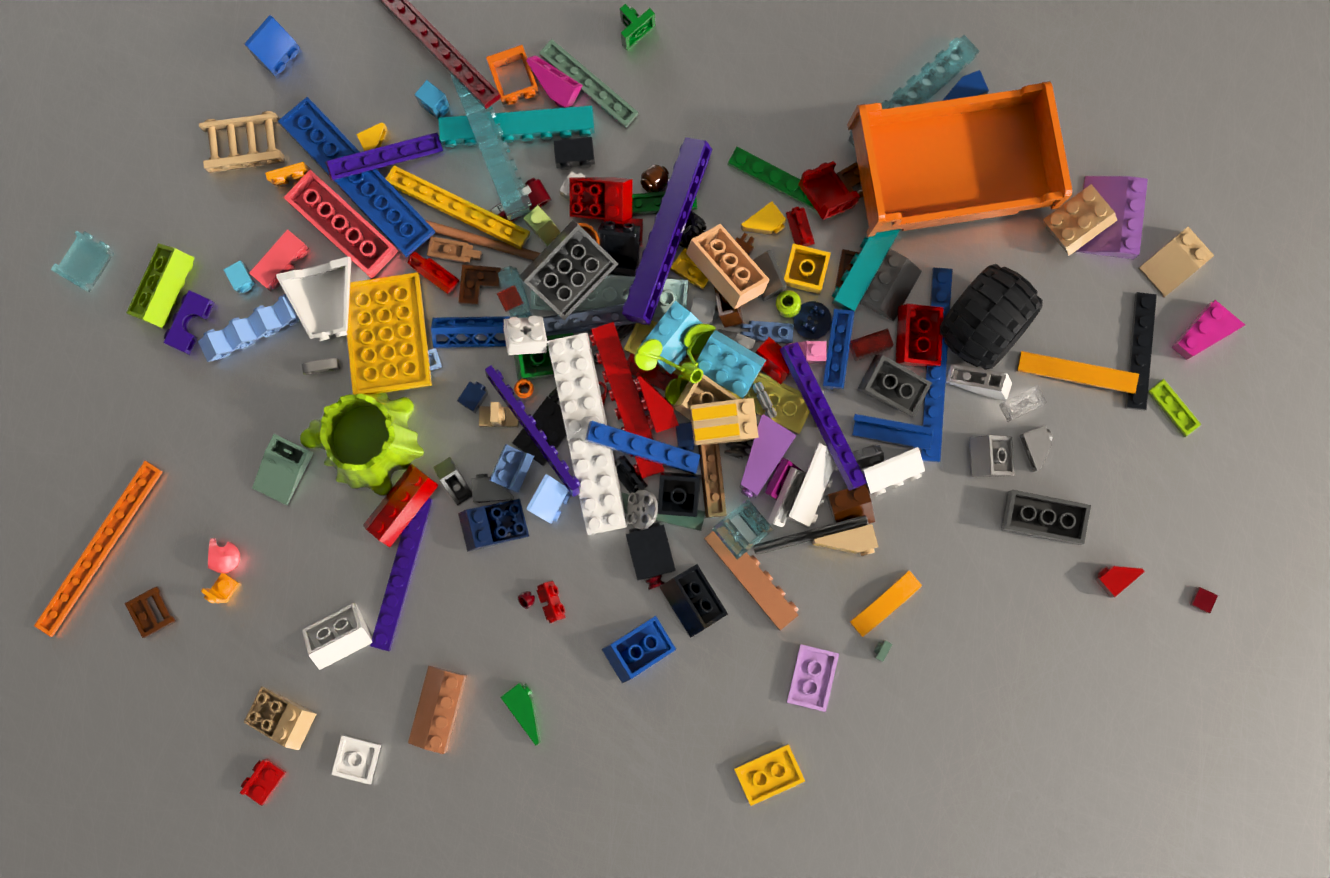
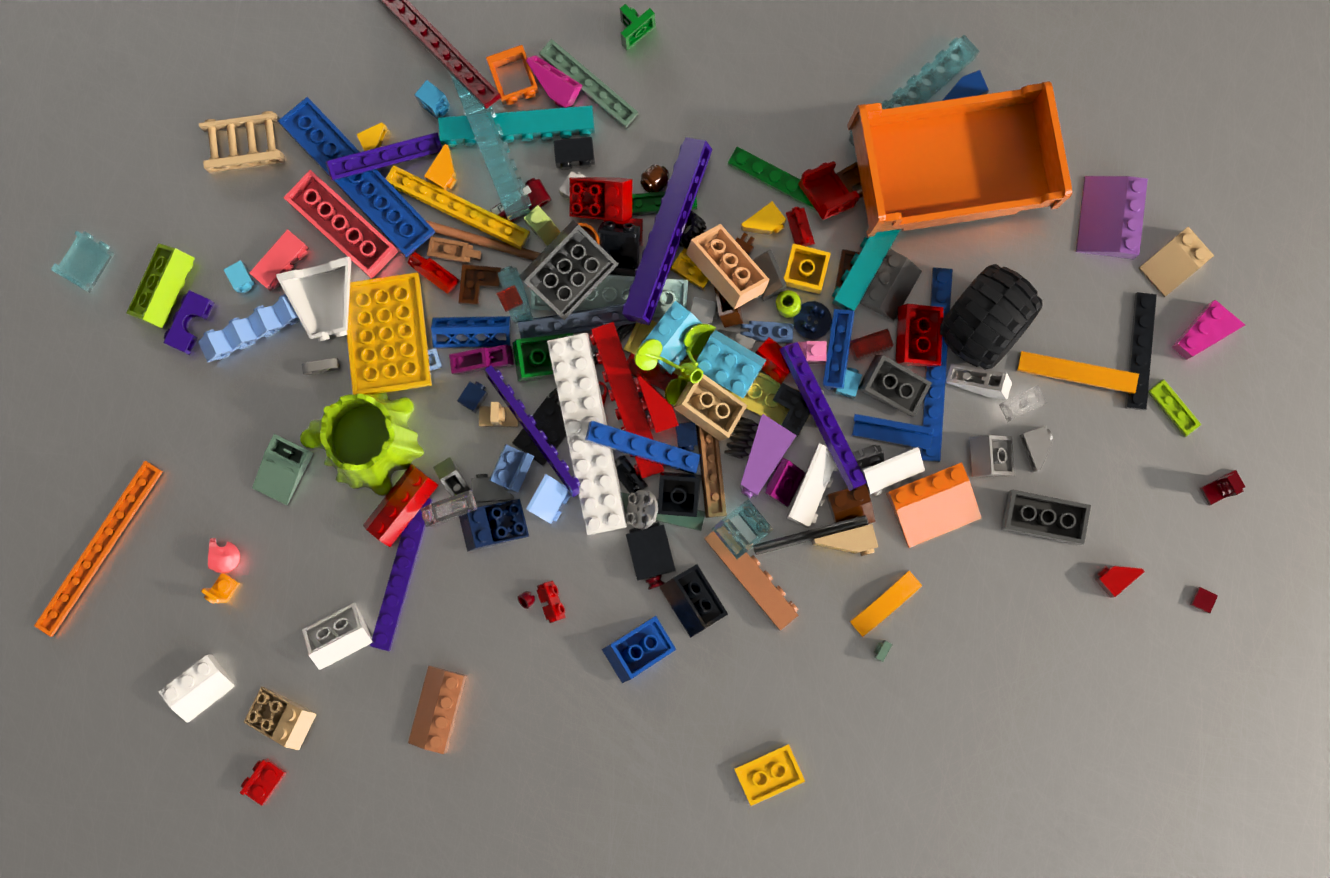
(144, 616): reddish brown plate -> none
(197, 688): none -> white slope
(272, 46): blue slope -> none
(283, 175): light orange plate -> none
(356, 759): white plate -> none
(442, 170): none -> light orange slope
(448, 509): none -> clear slope
(481, 358): none -> magenta slope
(521, 384): orange cone -> none
(522, 707): green slope -> none
(525, 335): white brick -> none
(724, 421): slope -> none
(764, 400): light grey axle -> none
(786, 497): white tile -> none
(797, 407): none -> black plate
(812, 678): lavender plate -> none
(851, 383): none -> medium azure brick
(934, 505): none -> slope
(1080, 219): tan brick -> none
(1223, 487): none -> dark red bracket

